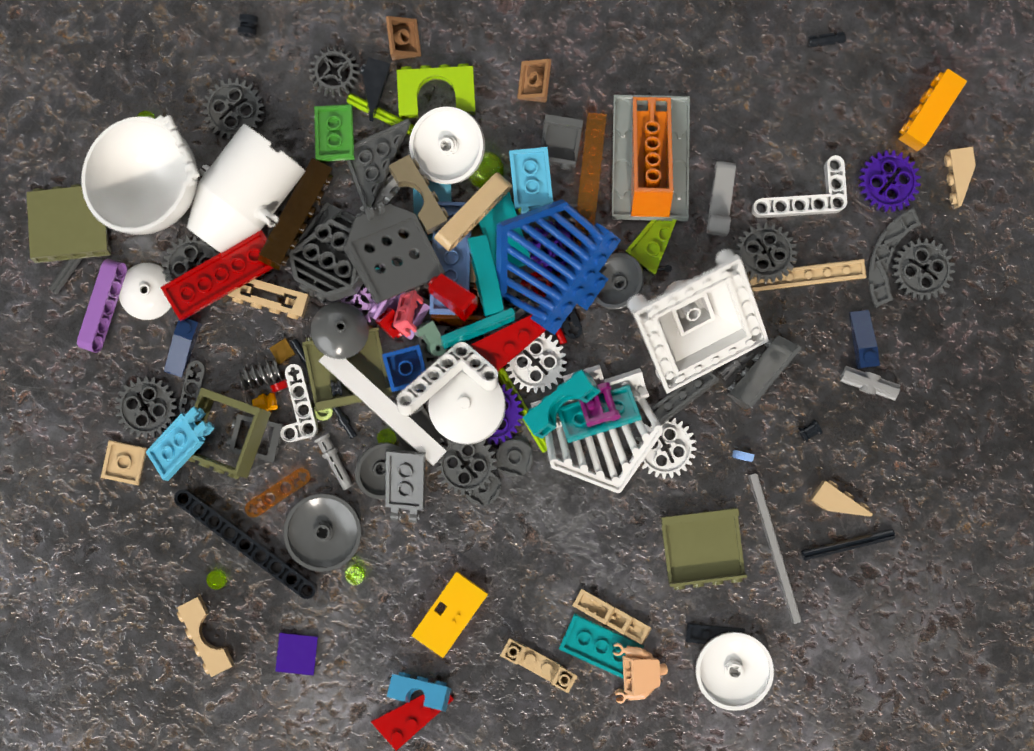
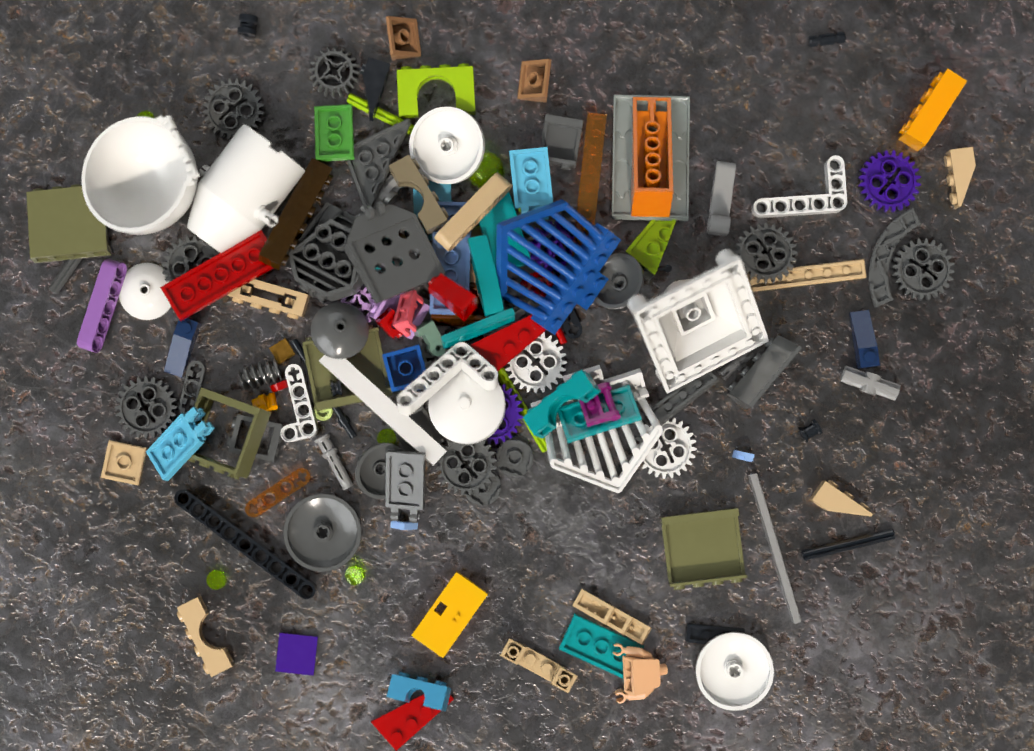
(404, 525): none -> light blue tile

